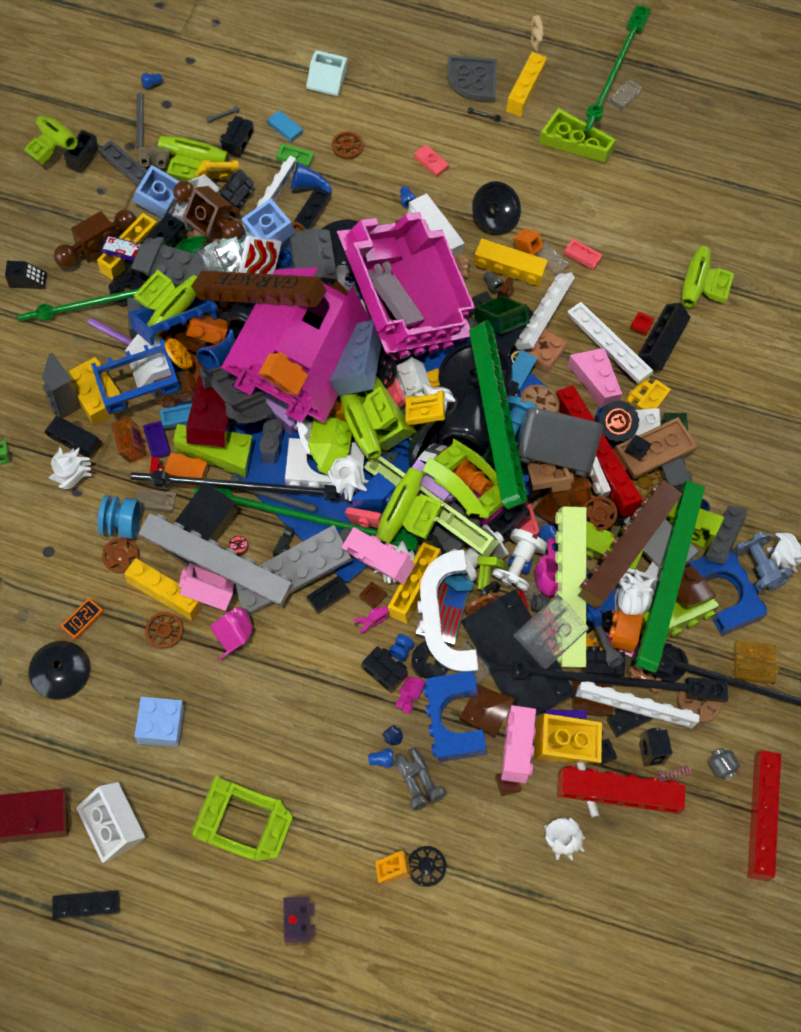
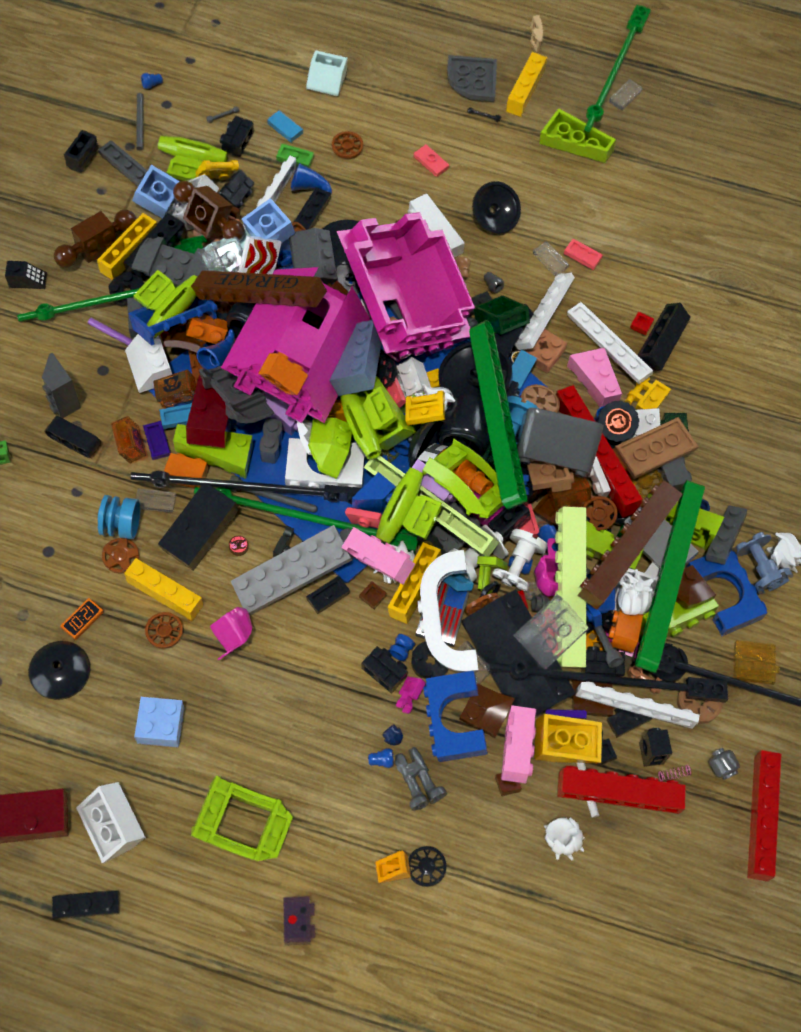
(53, 134): lime plate -> none
(69, 468): white hair -> none
(89, 393): yellow brick -> none
(117, 403): blue hinge -> none
(120, 248): tile -> none
(153, 156): dark tan hips -> none
(156, 465): red plate -> none
(178, 354): light orange wheel -> none
(205, 587): bright pink window -> none
(215, 559): light grey brick -> none
(347, 476): white hair -> none
(374, 618): dark pink plate -> none
(395, 295): light grey tile -> none
(406, 196): blue piece -> none
(506, 289): reddish brown plate -> none
(510, 262): yellow brick -> none
(528, 241): orange brick -> none
(638, 447): black plate -> none
(701, 278): lime plate -> none

